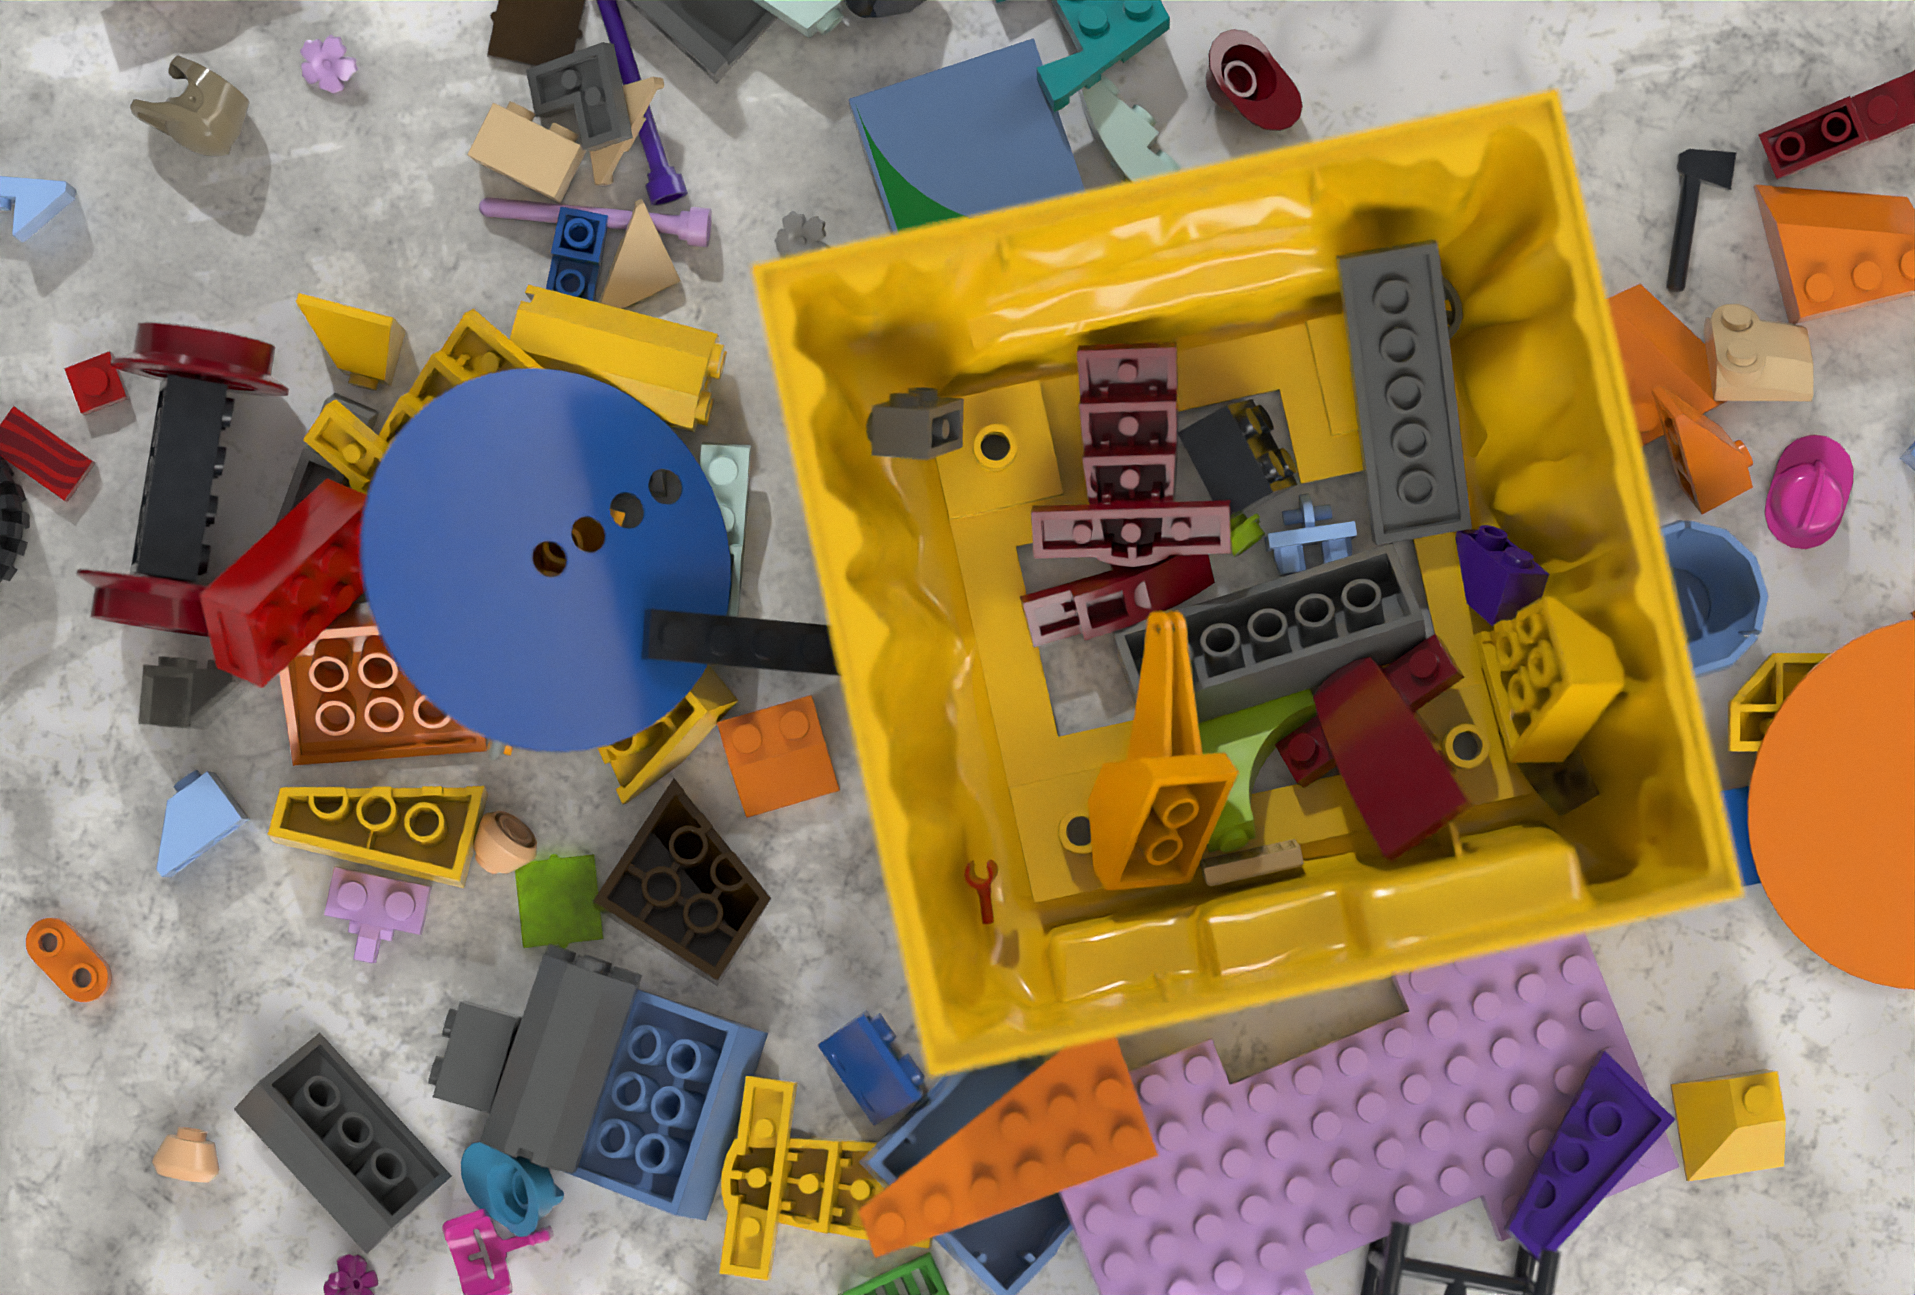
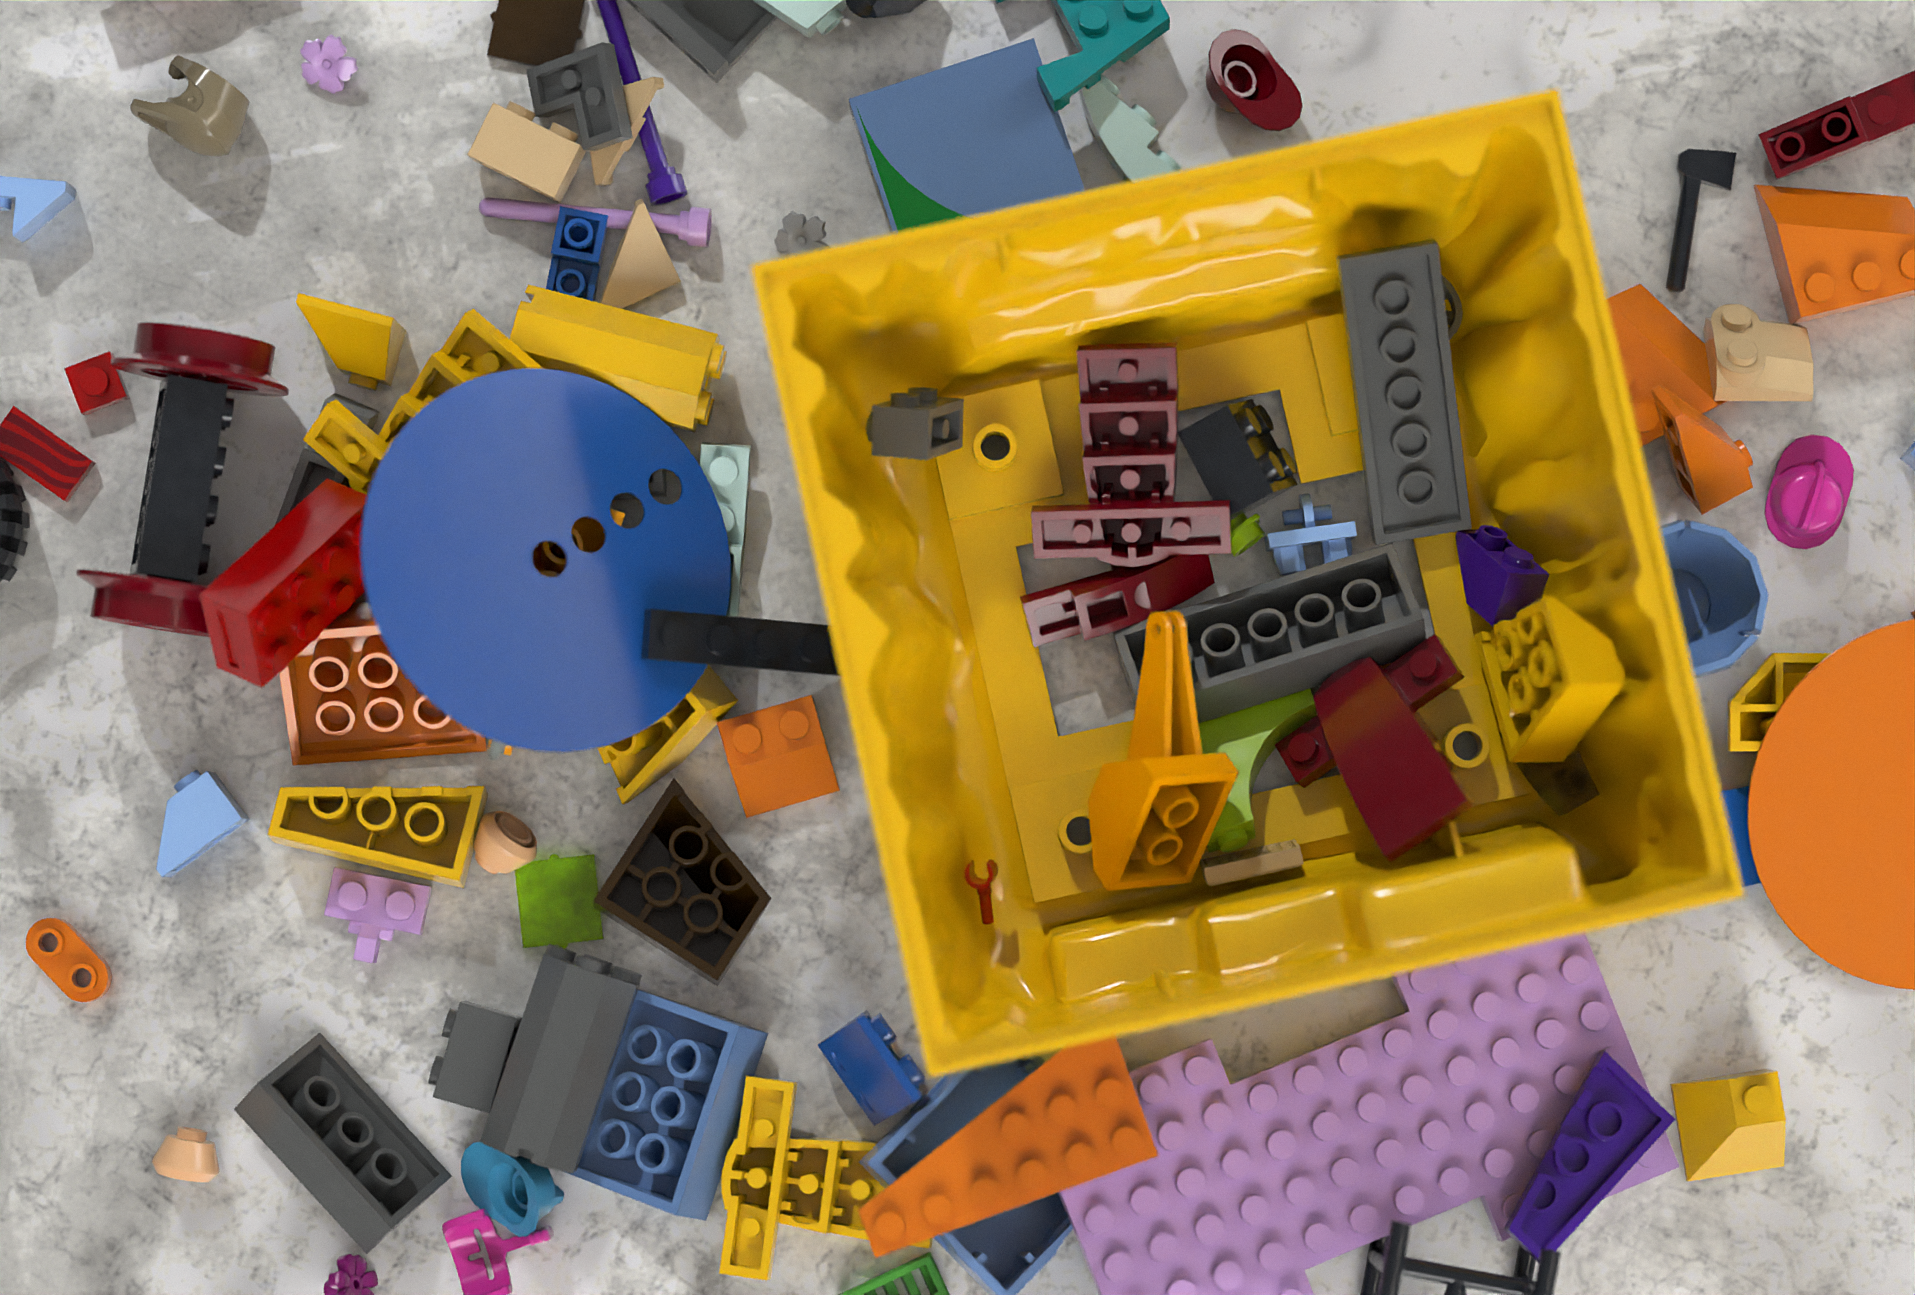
(185, 696): clear smoke slope -> none

